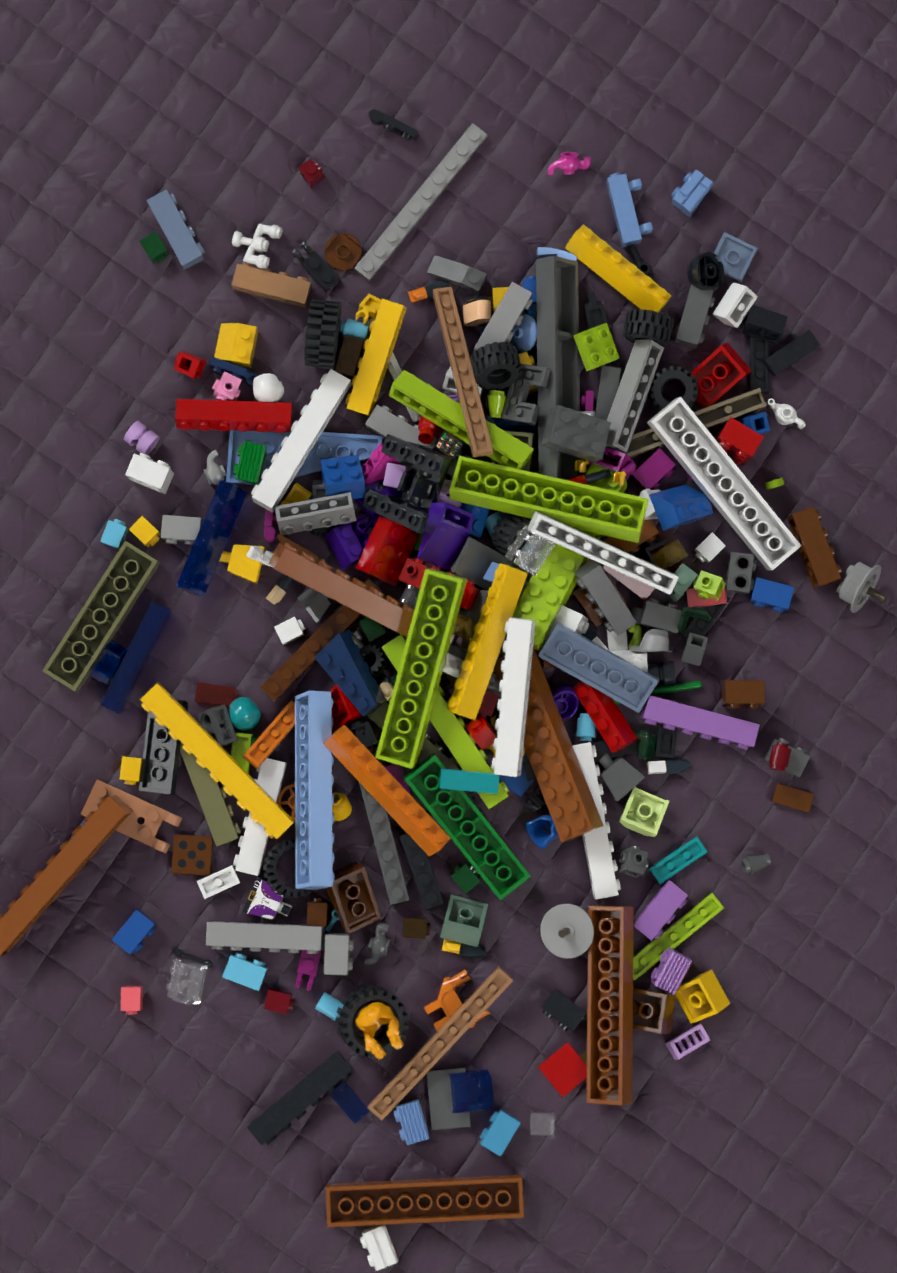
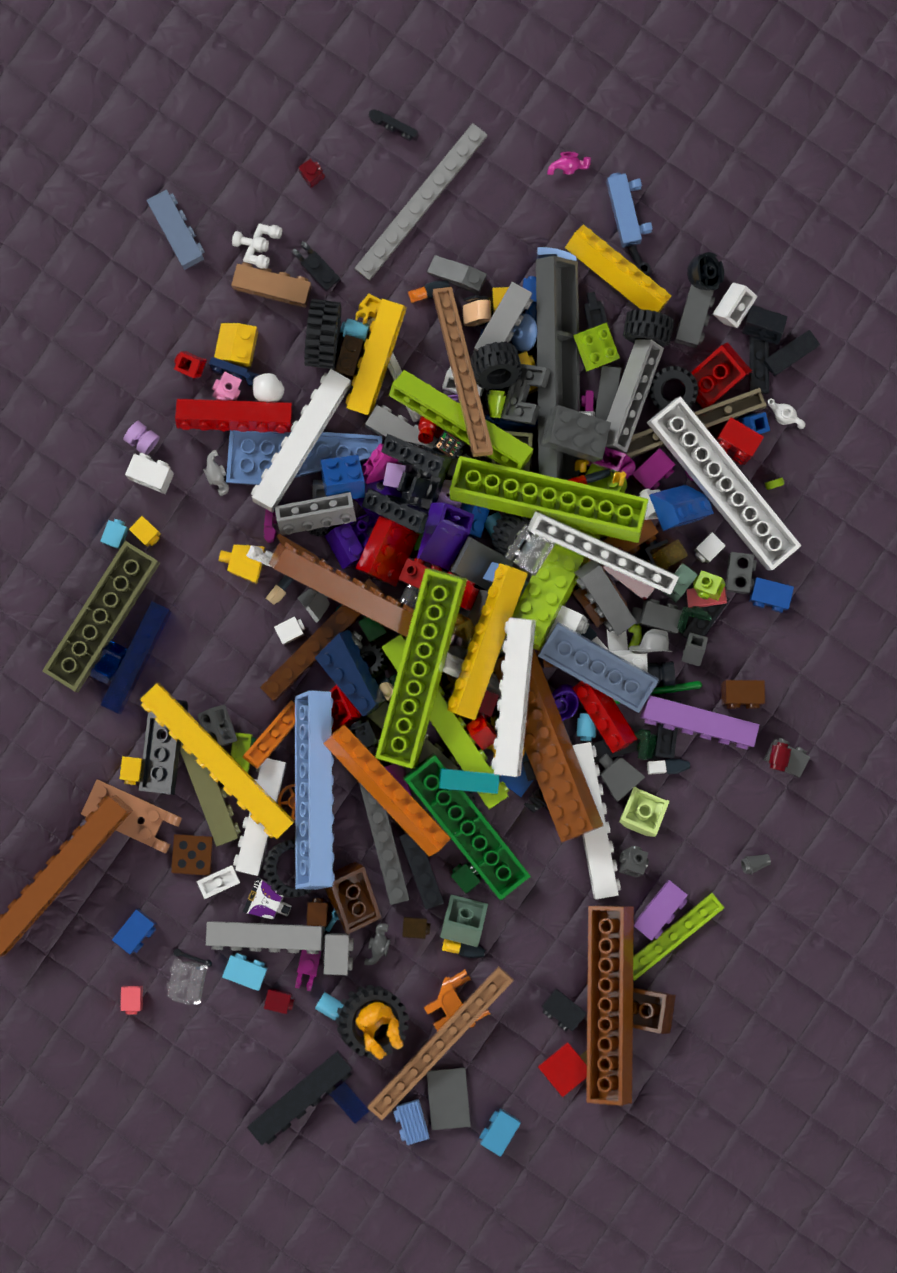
(154, 248): dark green brick -> none
(180, 529): light grey brick -> none
(211, 539): clear blue brick -> none
(214, 694): clear red tile -> none
(244, 713): teal hair -> none
(250, 463): green brick -> none
(297, 494): yellow bracket -> none
(341, 807): yellow head -> none
(343, 252): reddish brown tile -> none
(379, 1246): white brick -> none
(424, 1200): dark orange brick -> none
(471, 1091): clear blue slope -> none
(538, 835): blue hair -> none
(542, 1124): clear panel -> none
(567, 930): light grey piece -> none
(671, 970): medium lavender brick -> none
(673, 1049): lavender slope -> none
(678, 860): teal tile -> none
(692, 192): medium blue brick -> none
(702, 997): yellow slope -> none
(735, 256): sand blue tile -> none
(792, 798): reddish brown tile -> none
(814, 547): reddish brown brick -> none
(860, 585): light grey piece -> none

